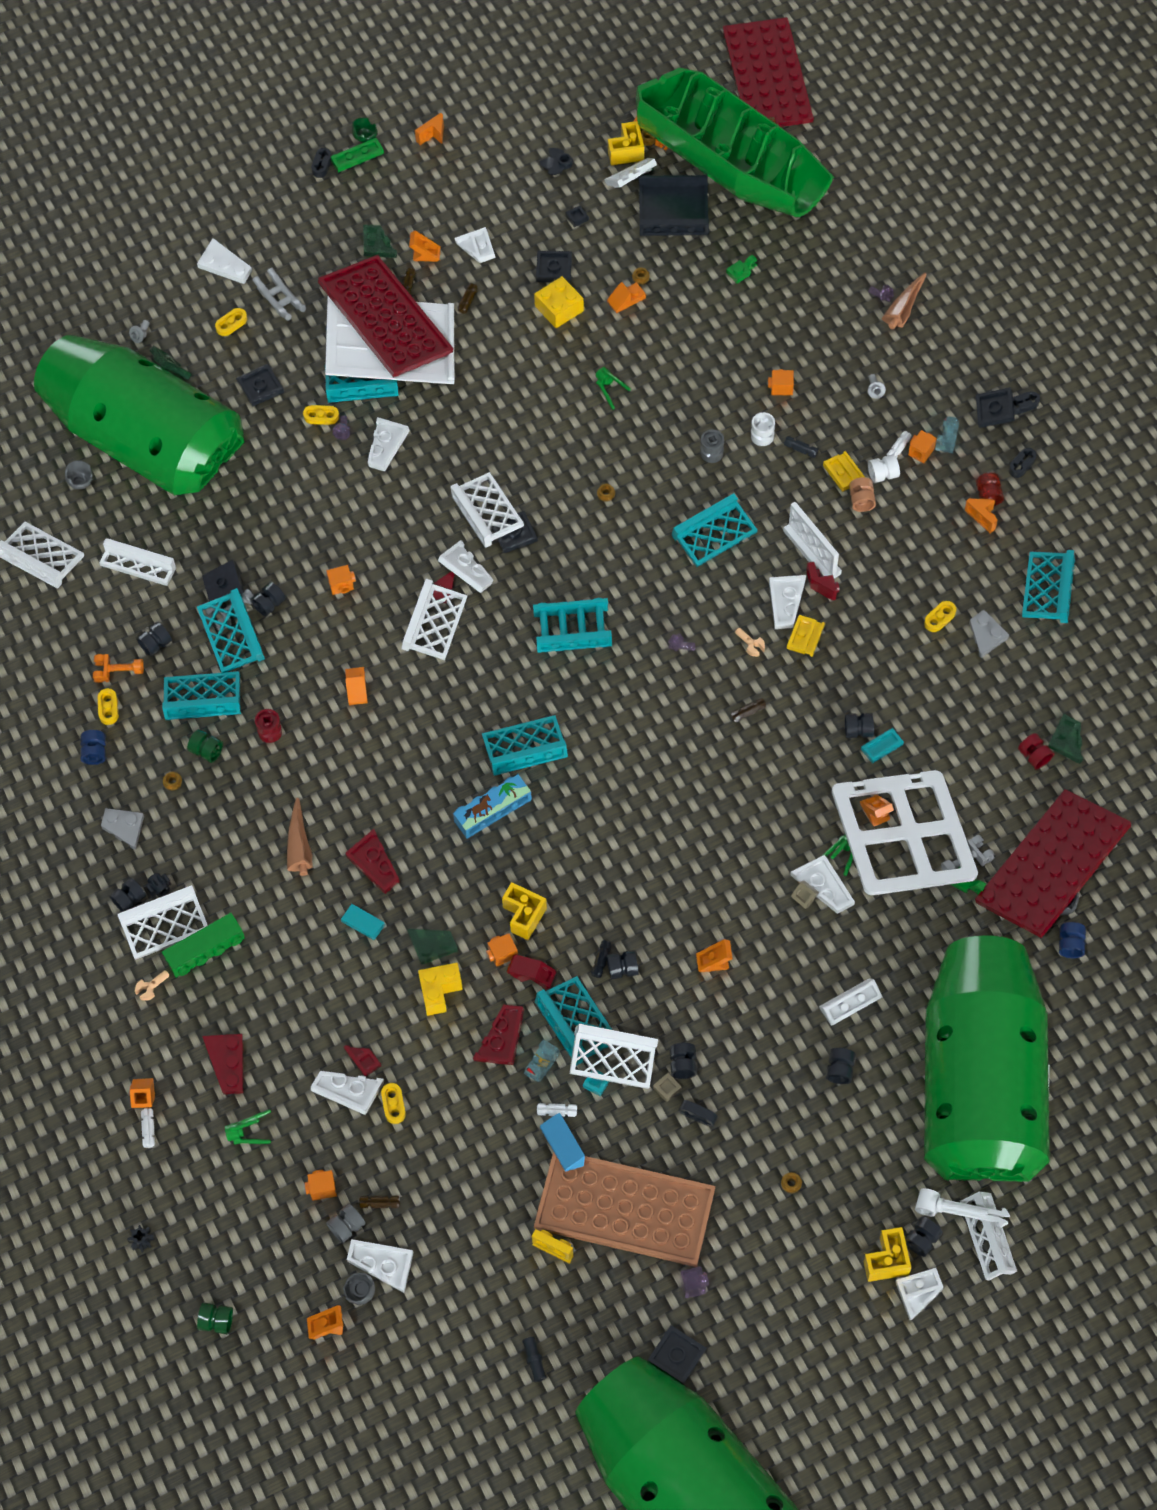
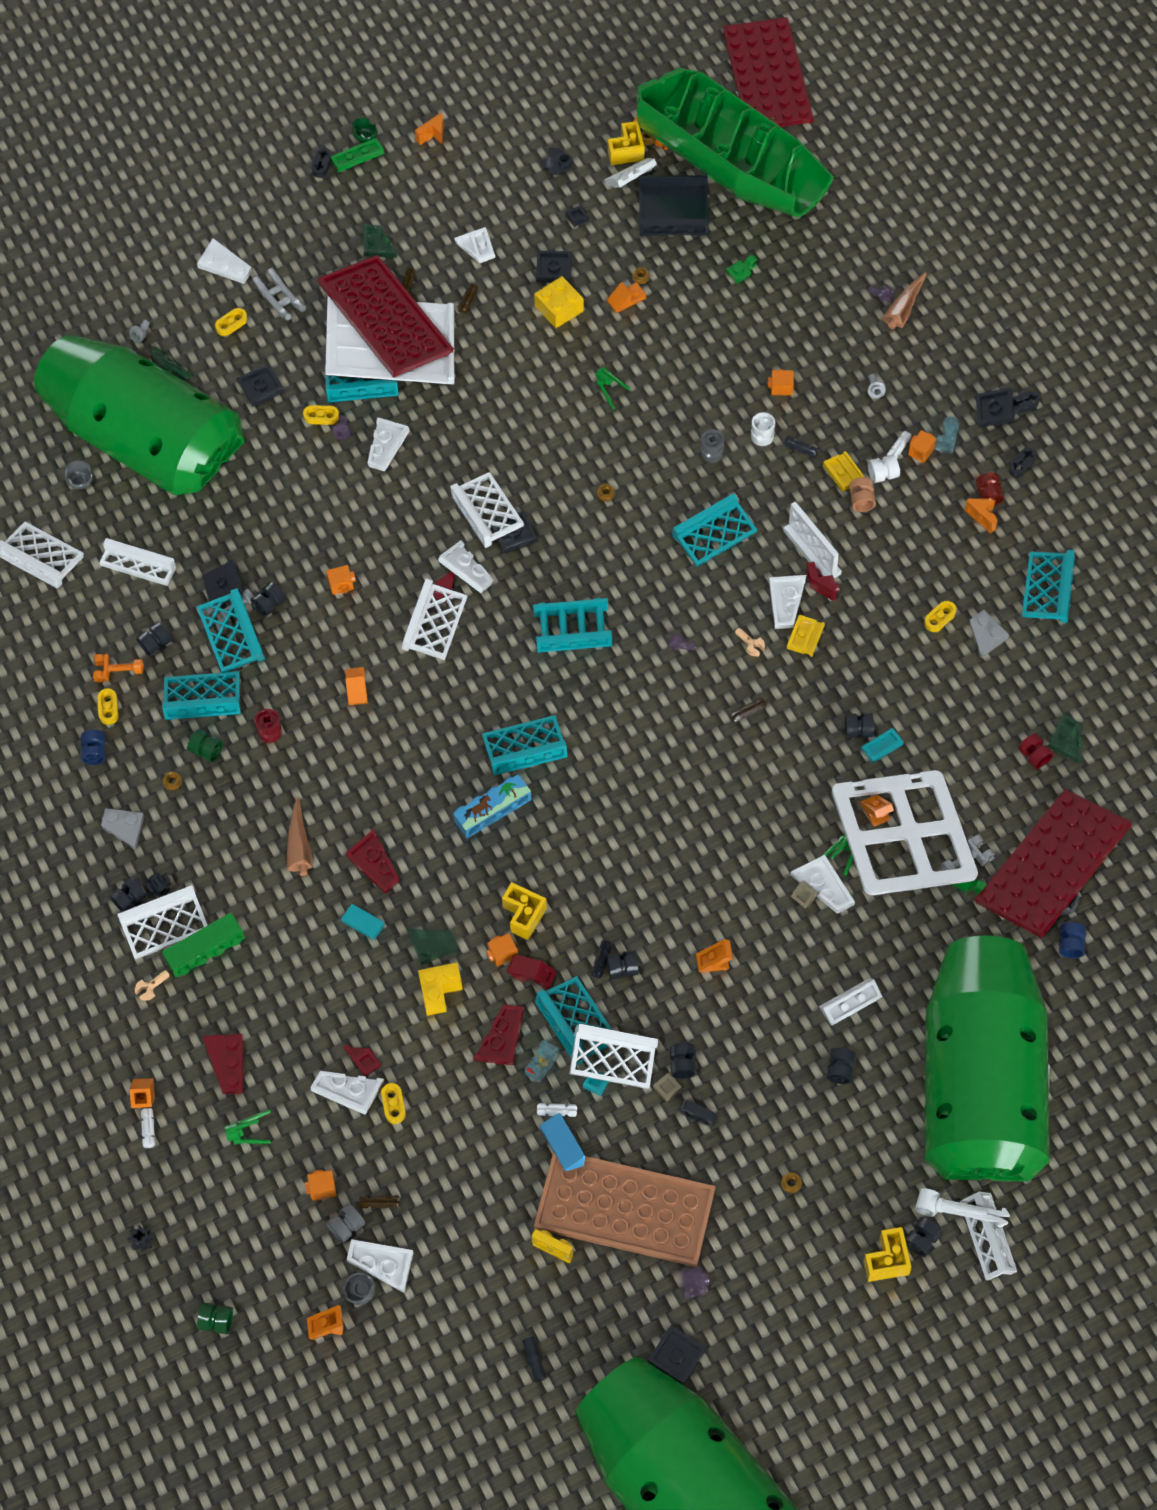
(424, 248): orange slope -> none
(919, 1290): white wing -> none

